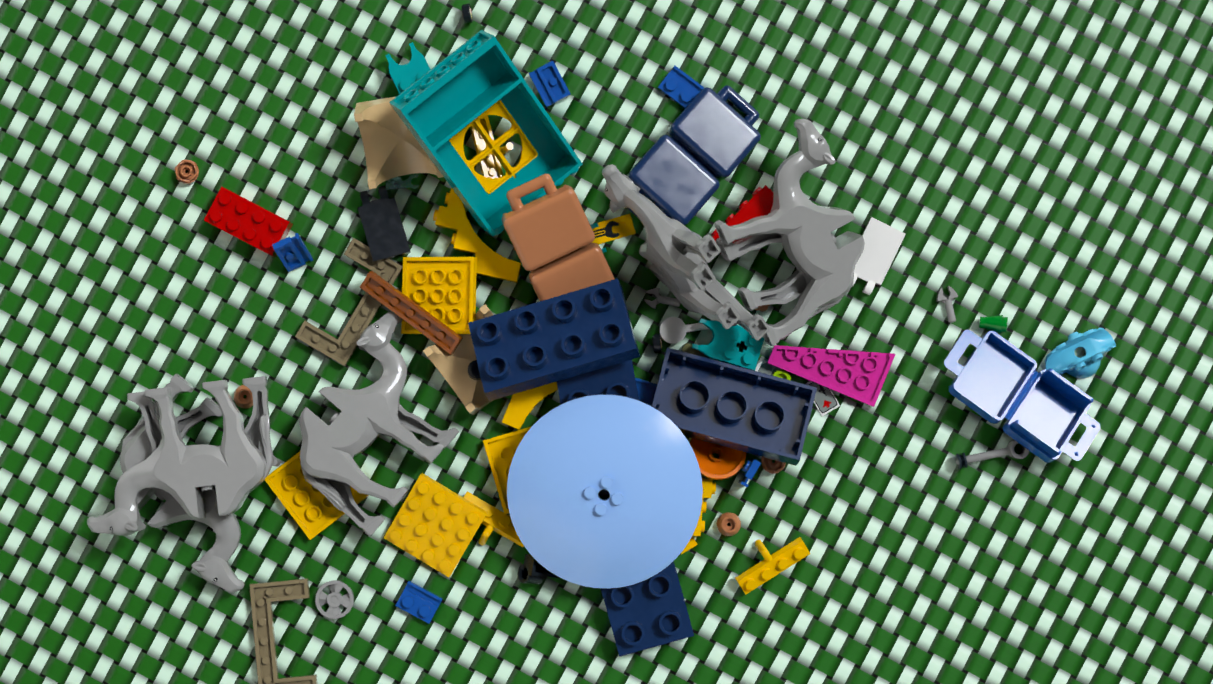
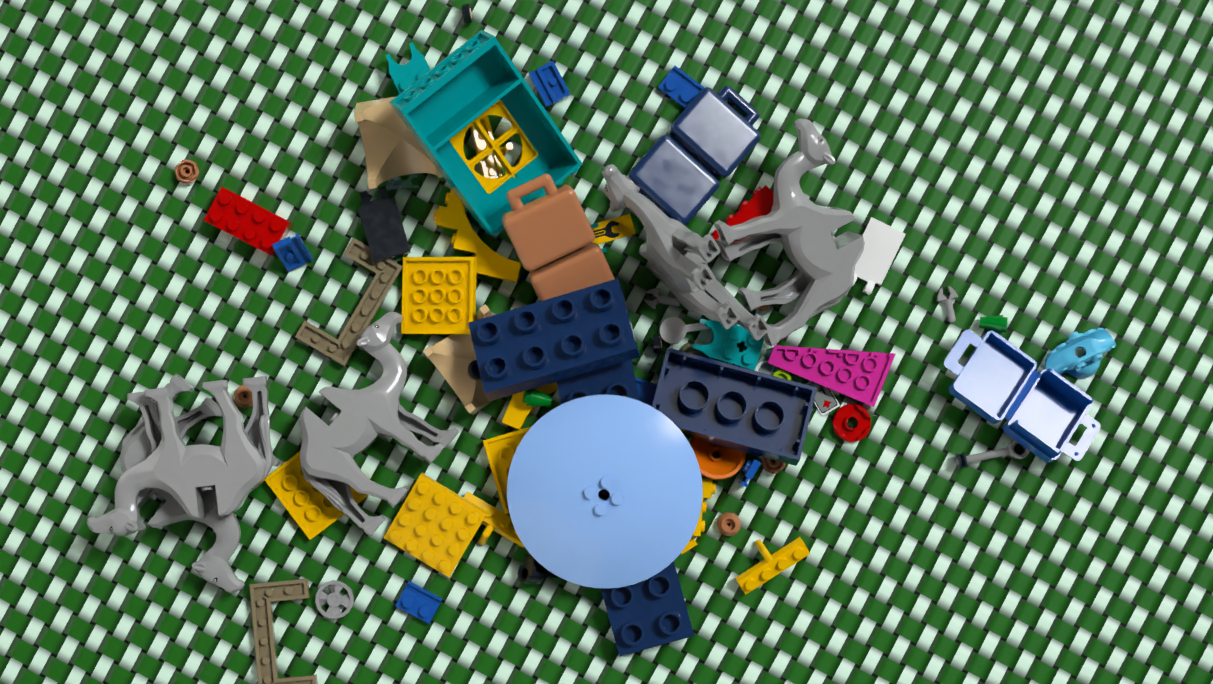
(411, 312): dark orange plate -> none
(536, 398): none -> green cone
(840, 422): none -> red tile

